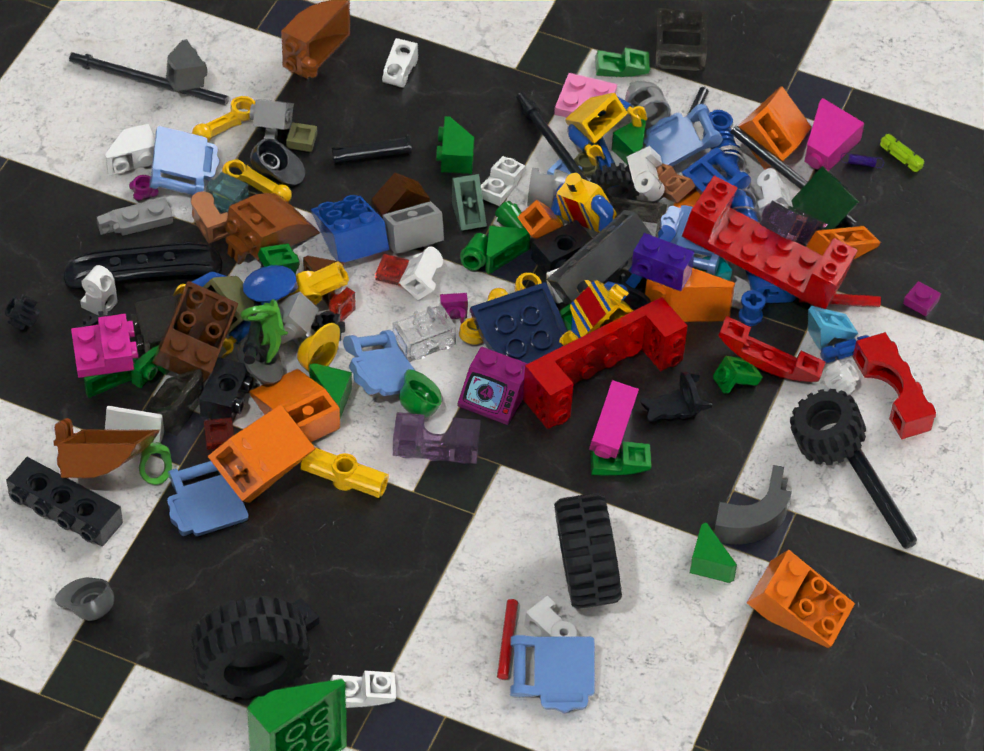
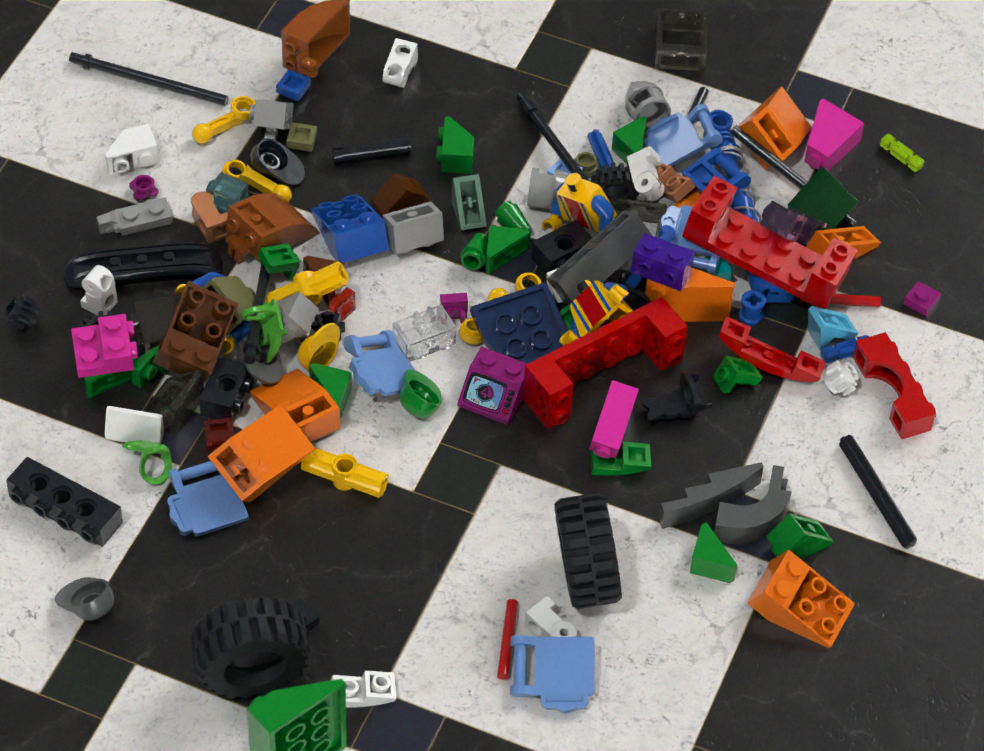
(97, 451): dark orange piece -> none
(184, 157): piece -> none
(185, 68): dark grey slope -> none
(270, 283): blue dish -> none
(293, 85): none -> blue plate
(391, 269): clear red plate -> none
(419, 273): white leg -> none
(456, 445): clear purple arch -> none
(502, 180): white slope -> none
(539, 219): orange brick -> none
(579, 89): bright pink plate -> none
(596, 118): yellow torso -> none
(628, 64): green slope -> none
(704, 499): none -> dark grey slope
(773, 189): white leg -> none
(798, 535): none -> green slope
(825, 409): black tyre -> none
(862, 160): dark purple piece -> none

